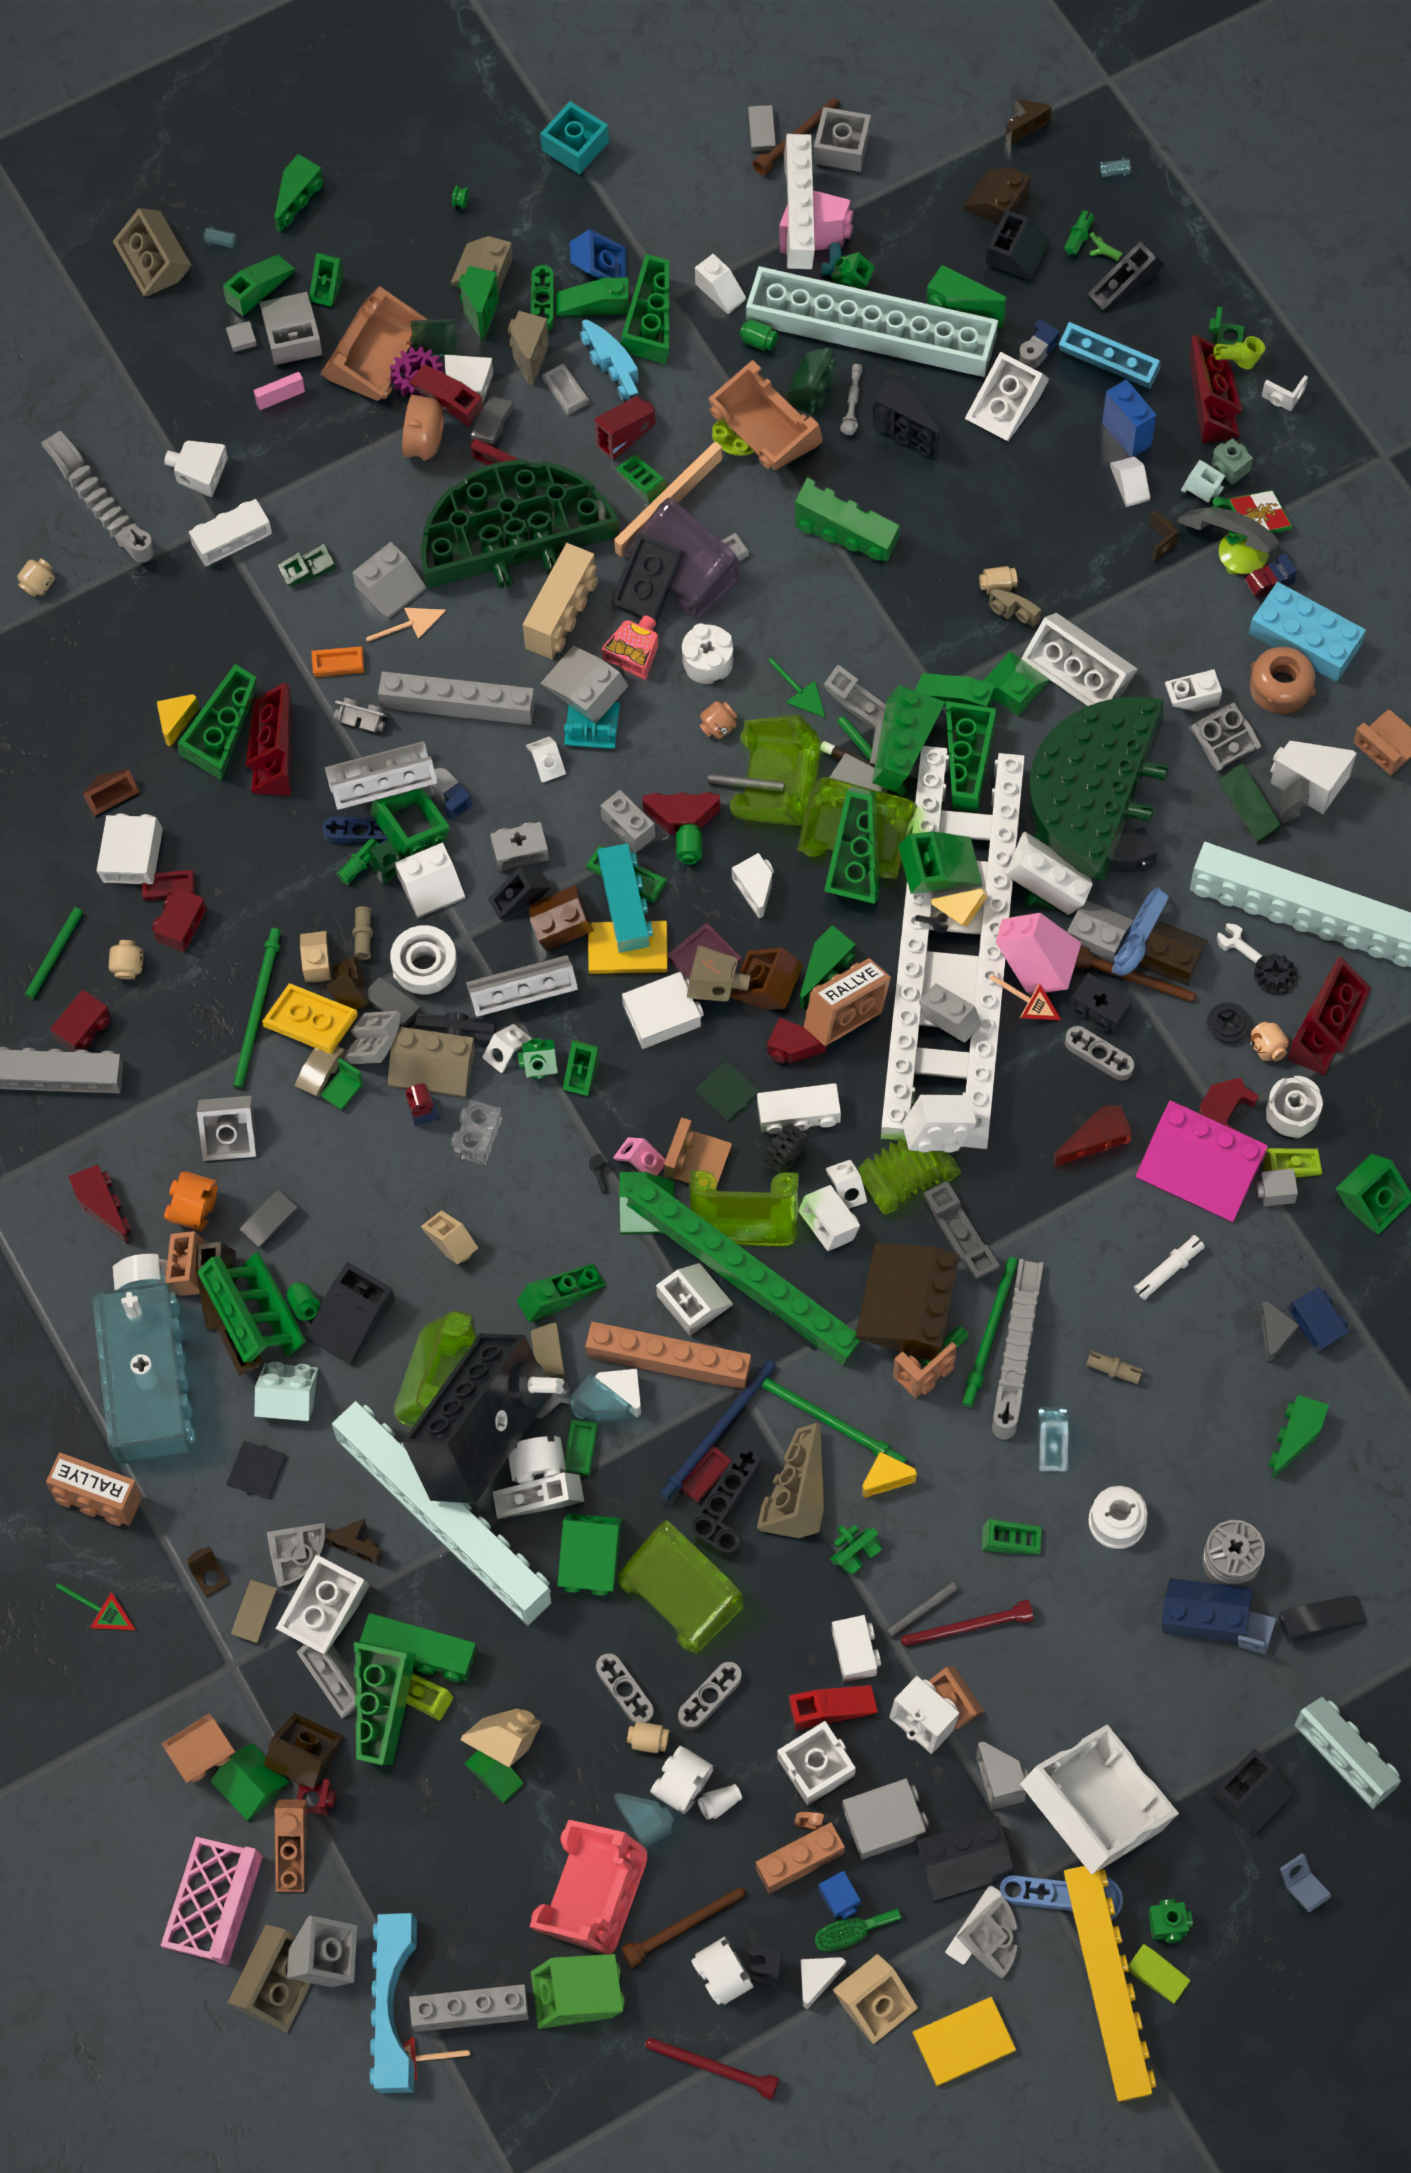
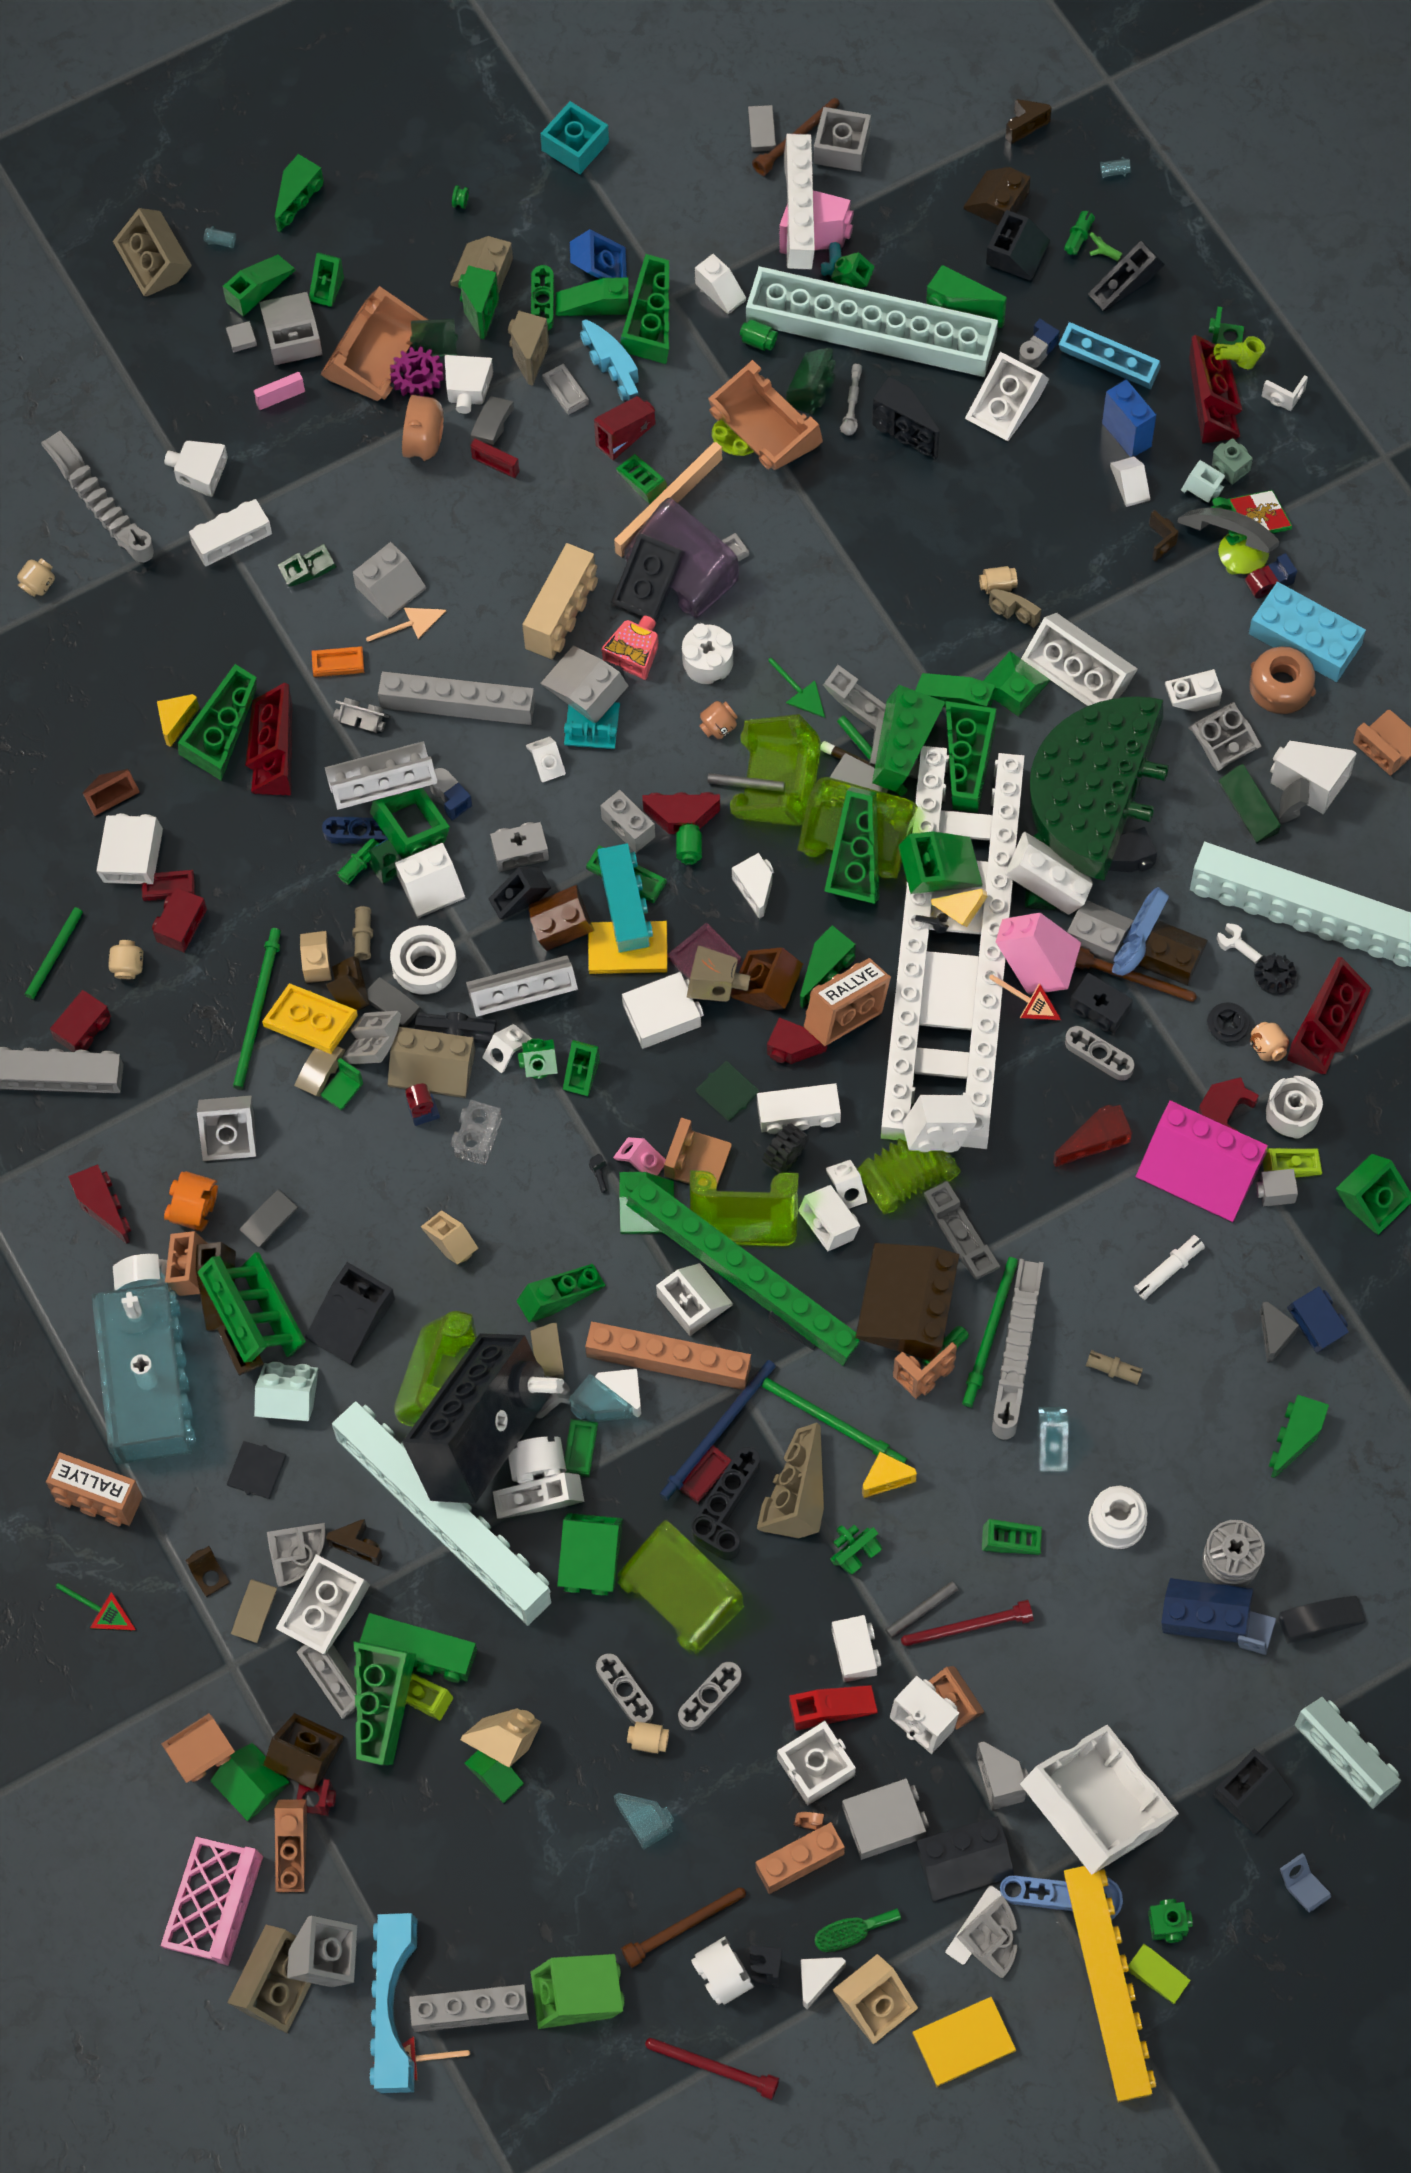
(303, 1301): green brick -> none
(452, 394): dark red slope -> none
(509, 518): dark green brick -> none
(593, 1888): coral windscreen -> none
(682, 1780): white brick -> none
(718, 1801): white cone -> none
(840, 1896): blue brick -> none
(844, 522): green wedge -> none
(950, 1012): light grey brick -> none

